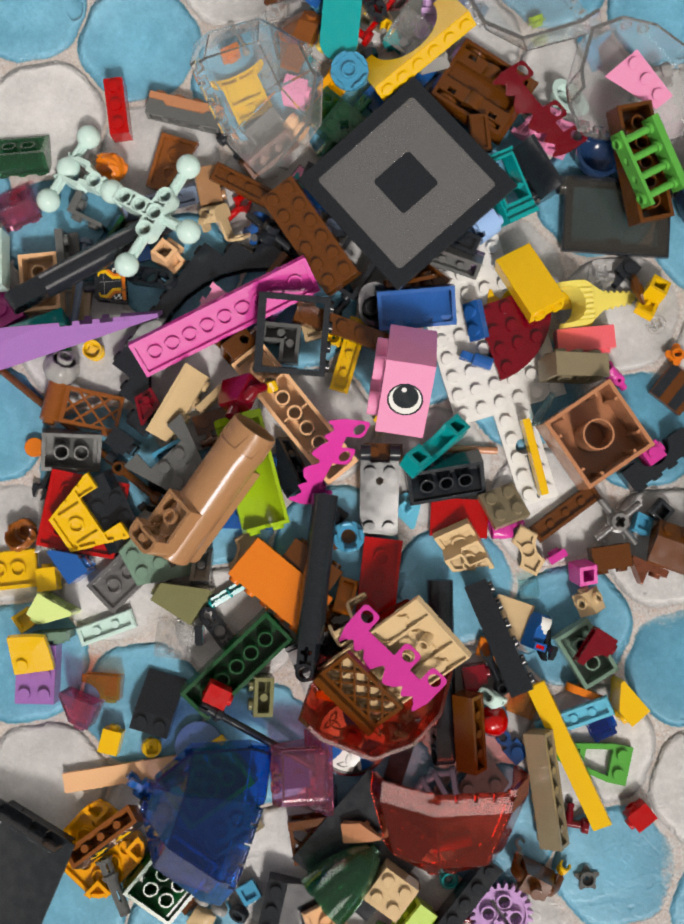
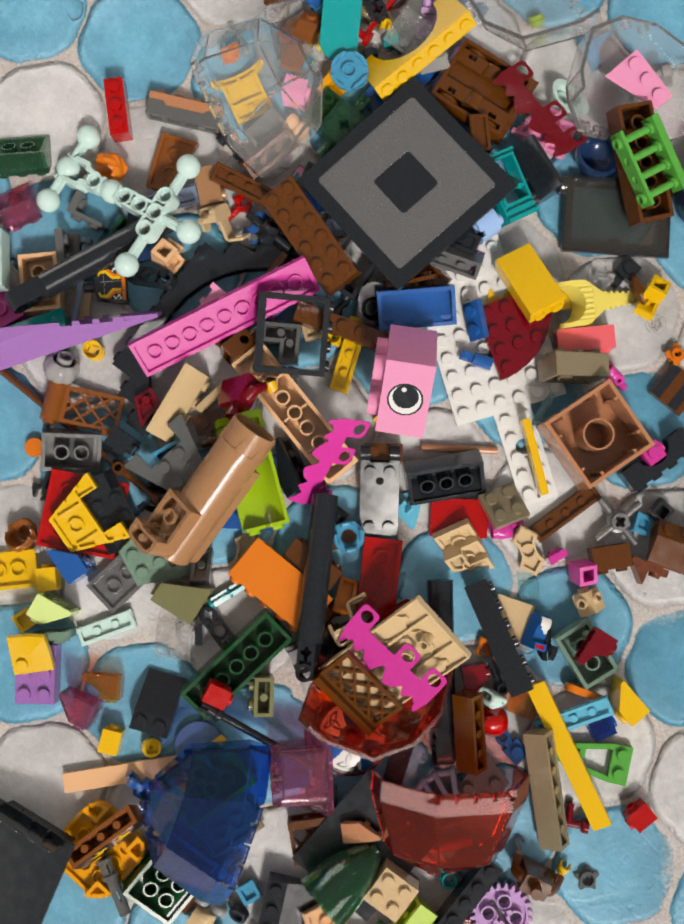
(423, 455): teal arch -> none

